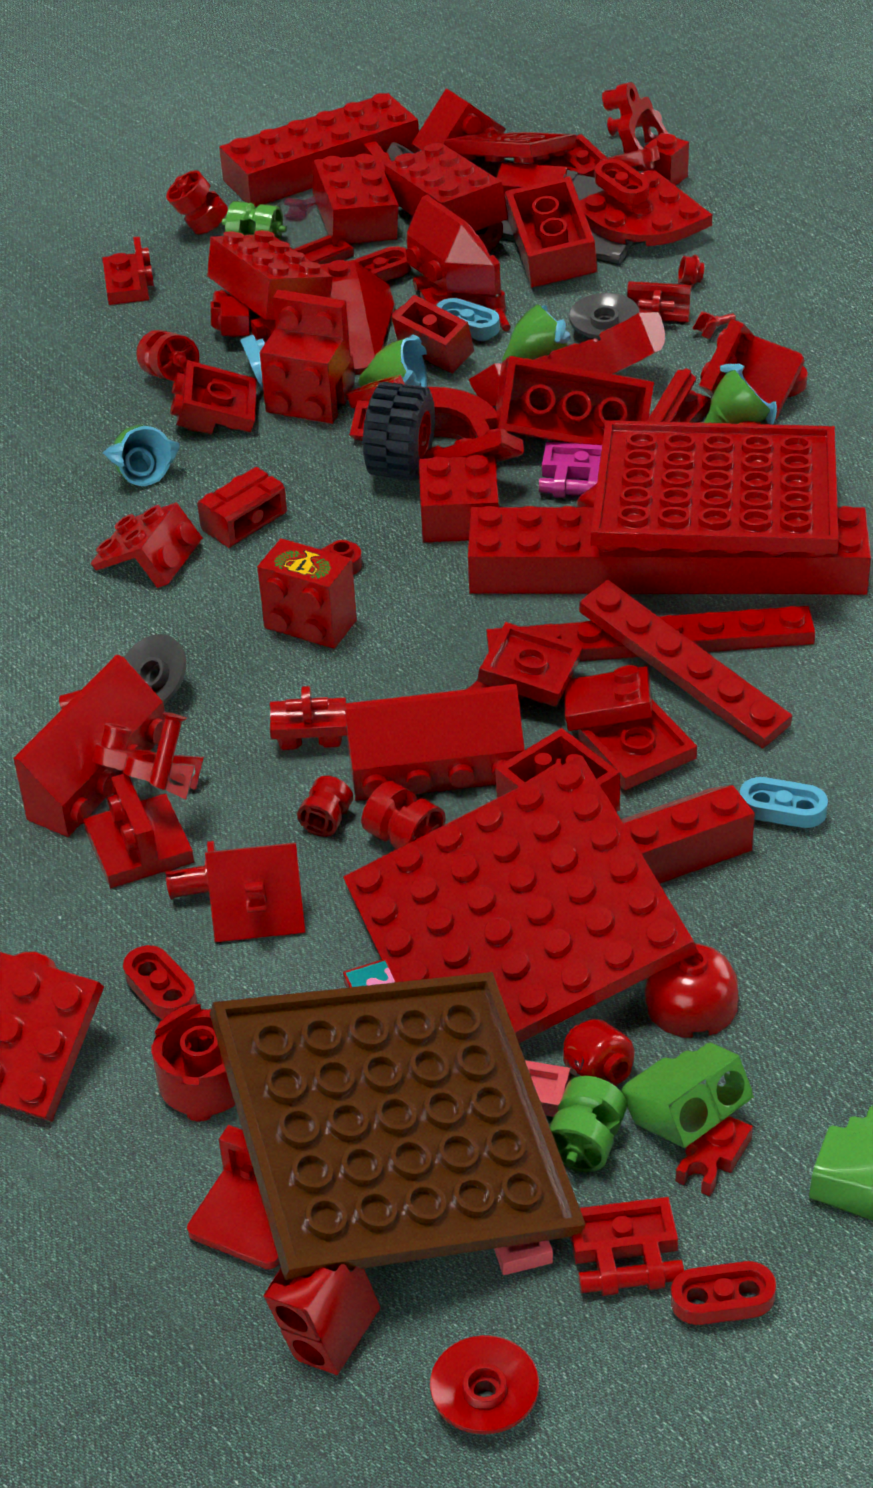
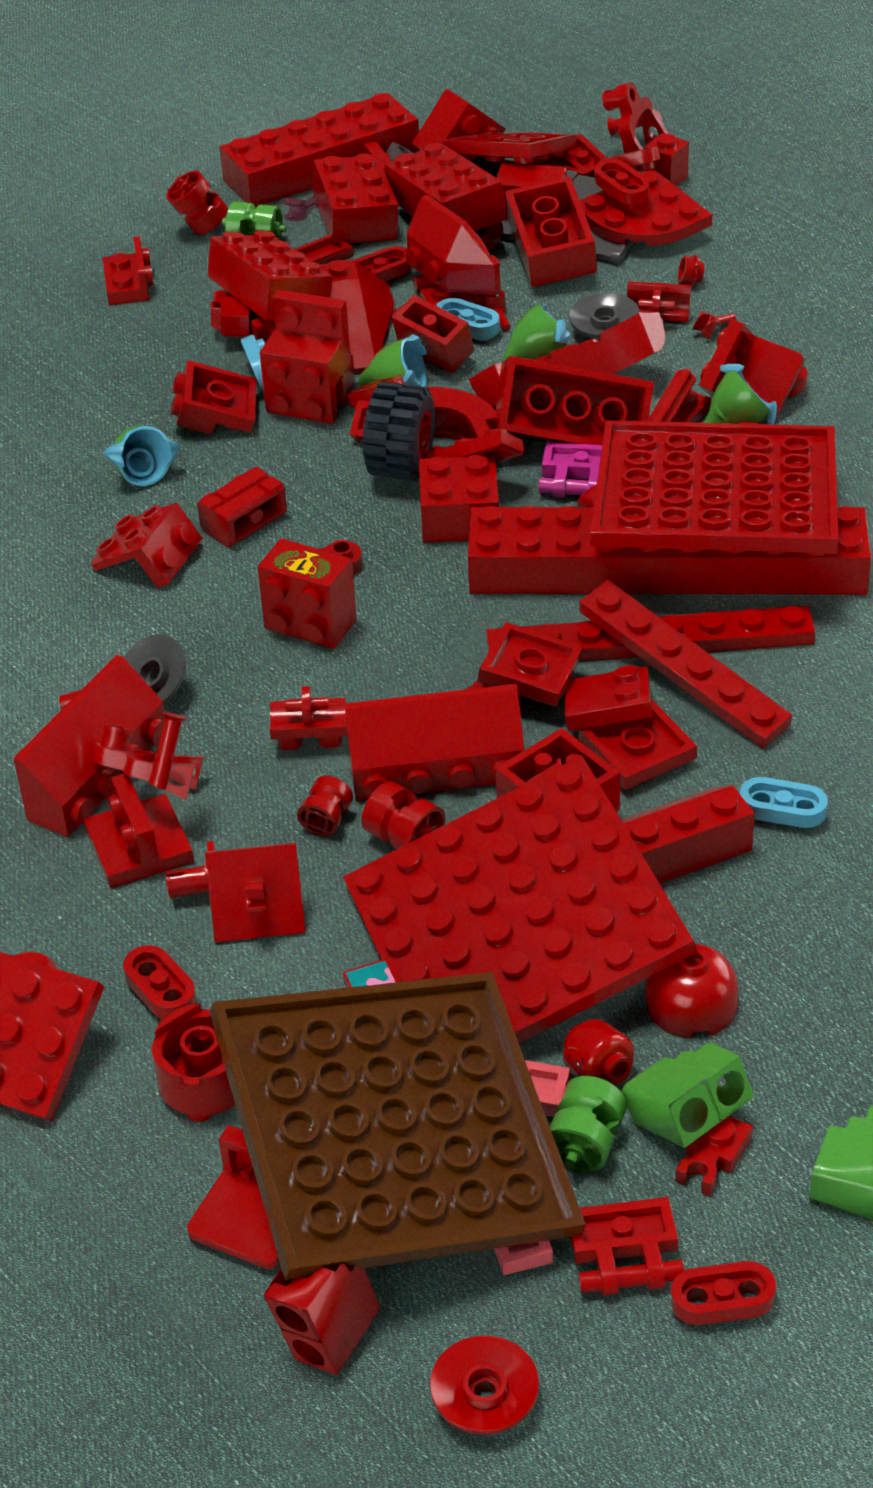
(165, 353): red wheel -> none

